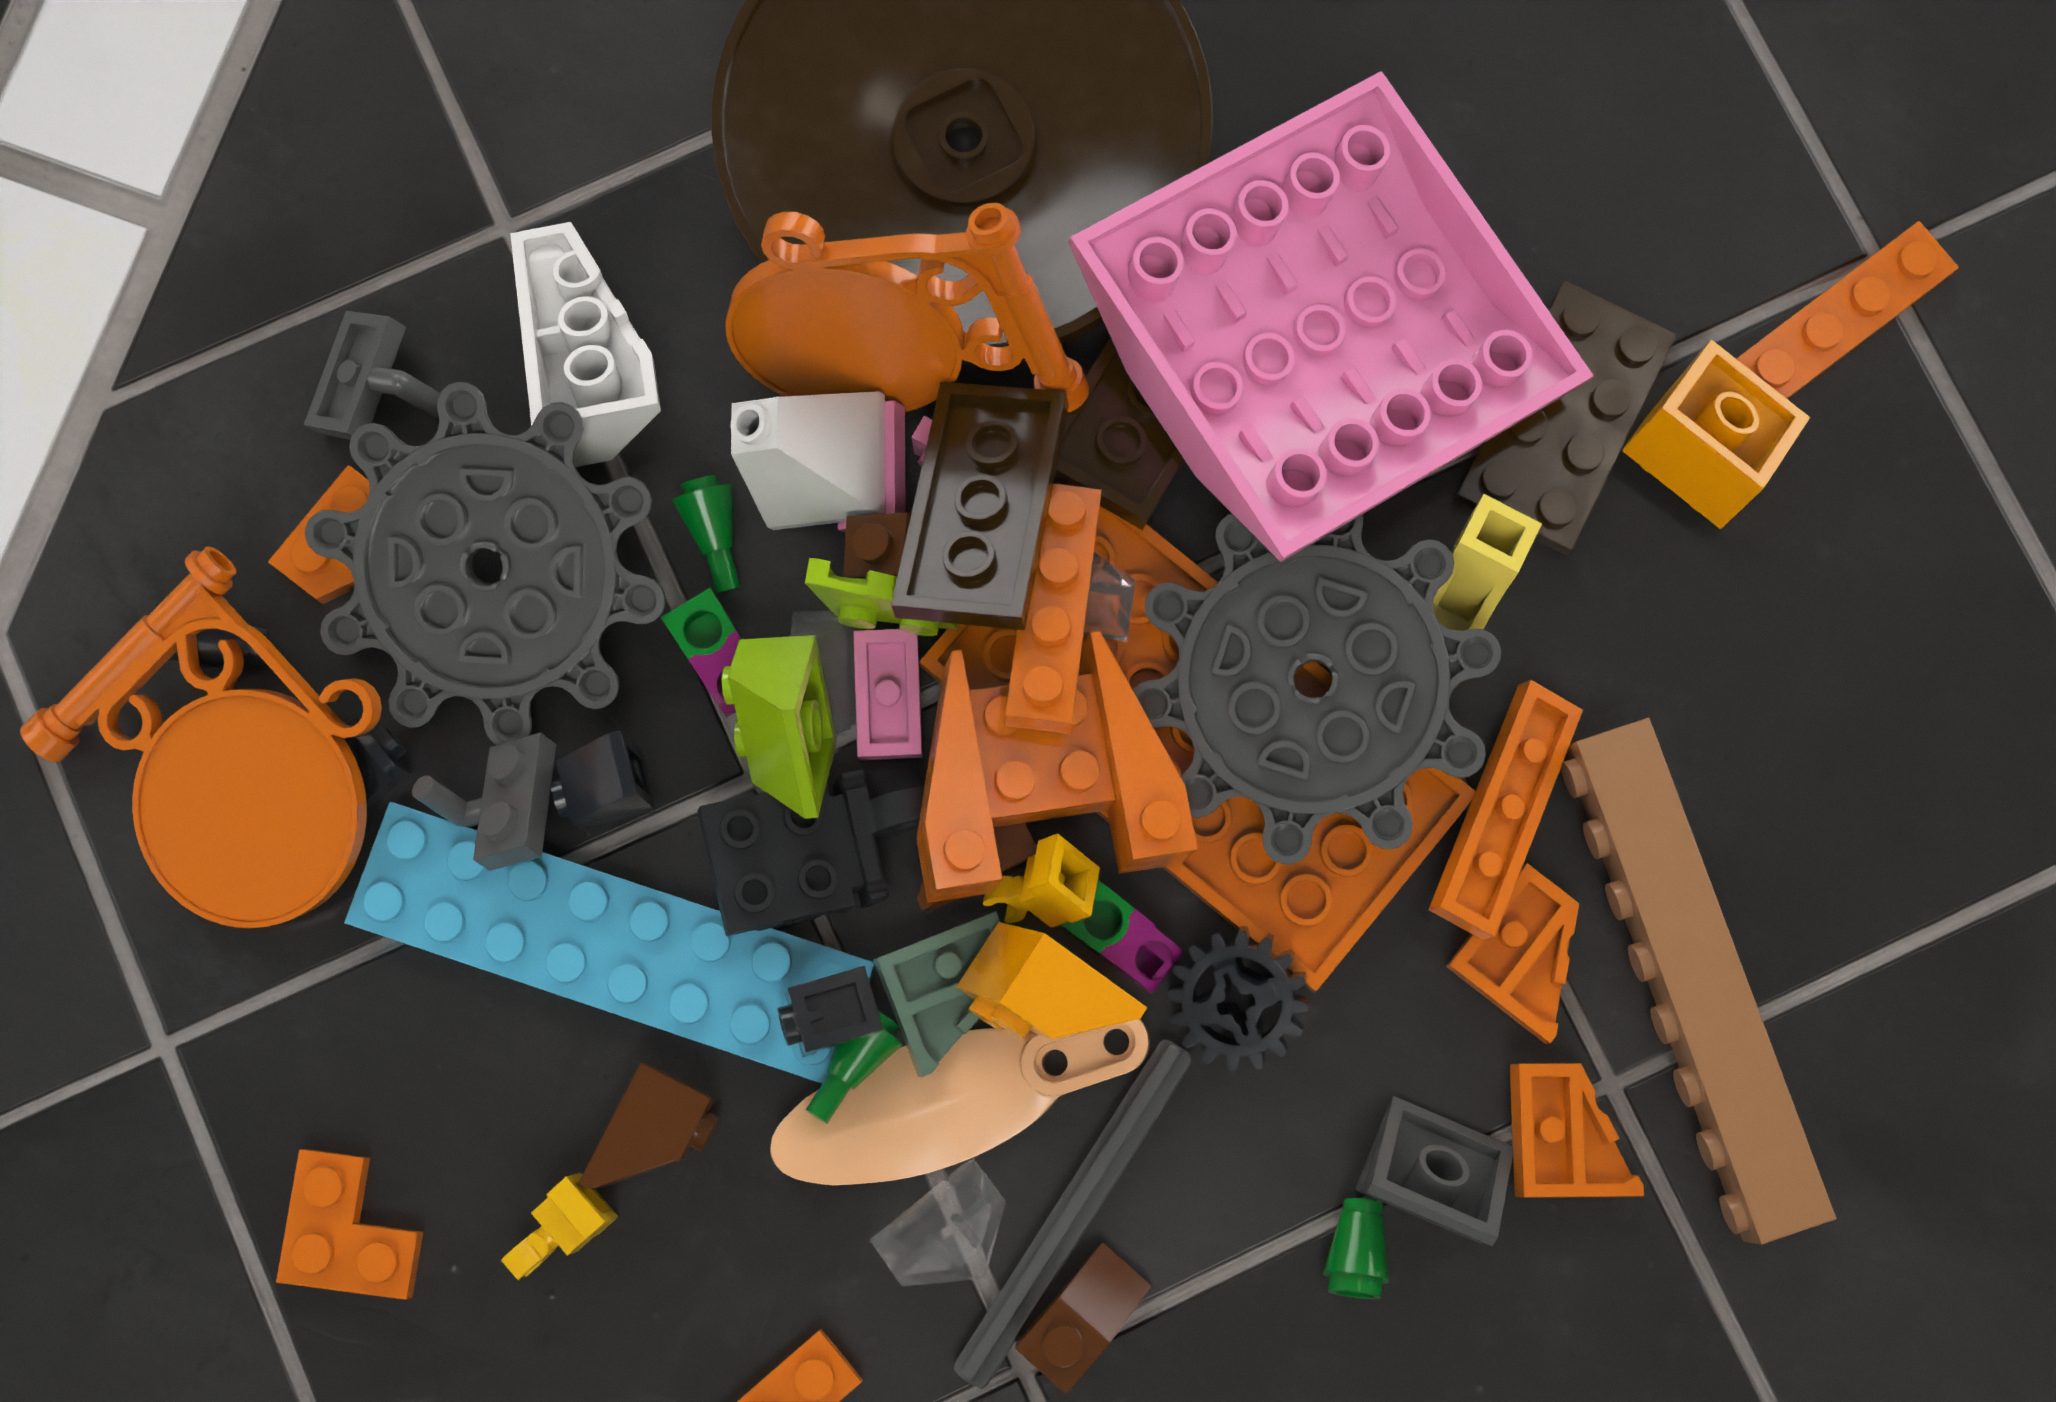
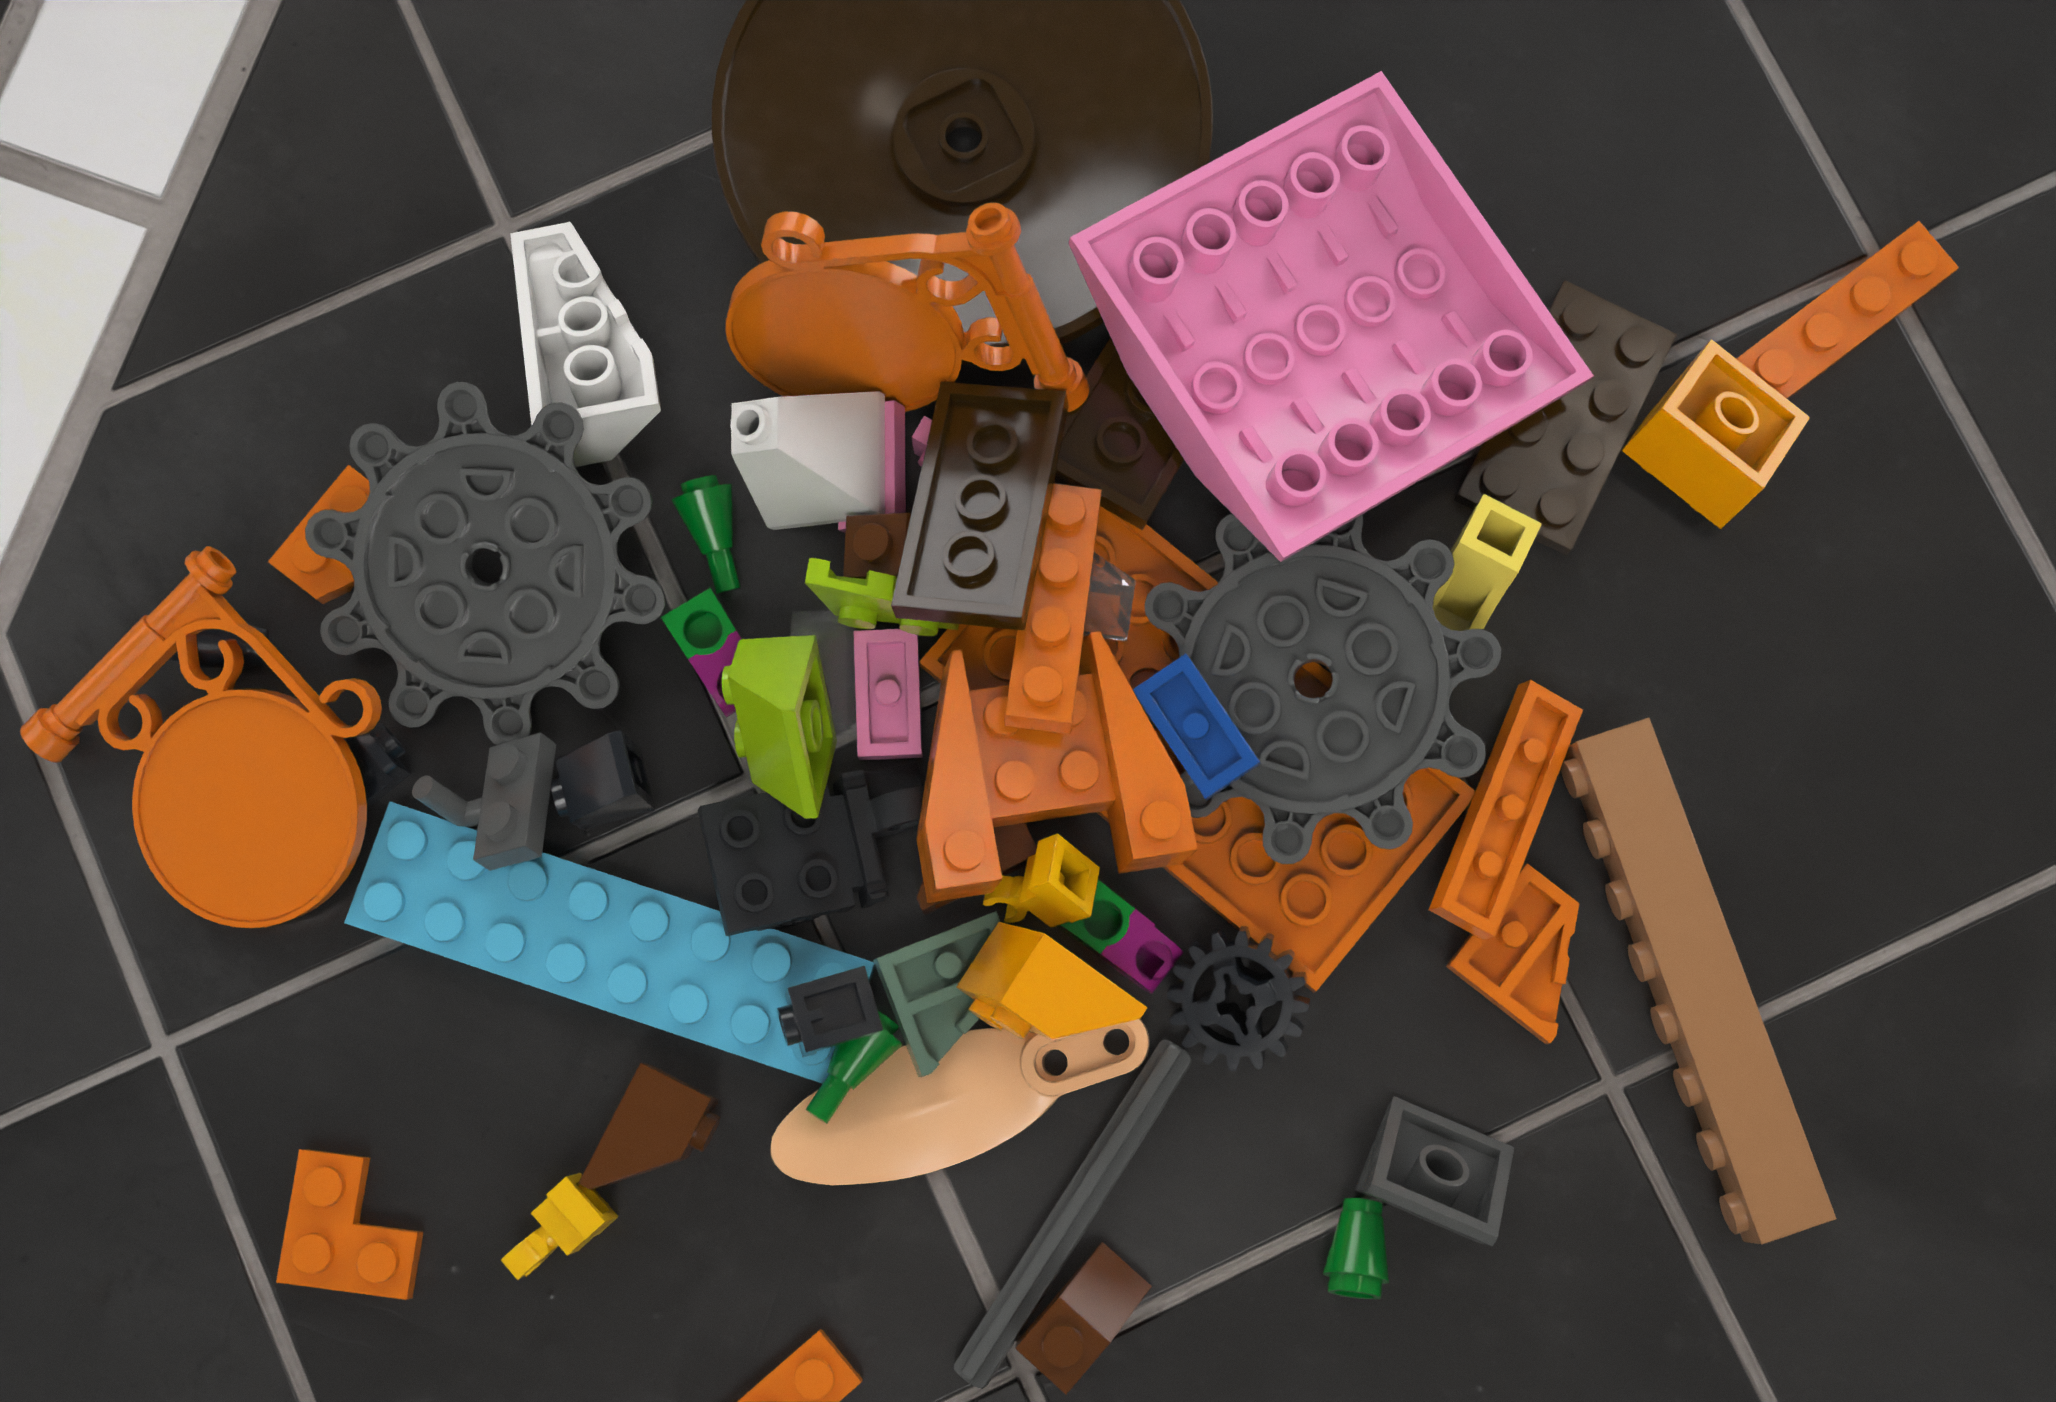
(360, 373): dark grey plate -> none
(946, 1231): clear slope -> none
(1196, 726): none -> blue plate
(1563, 1137): orange wing -> none

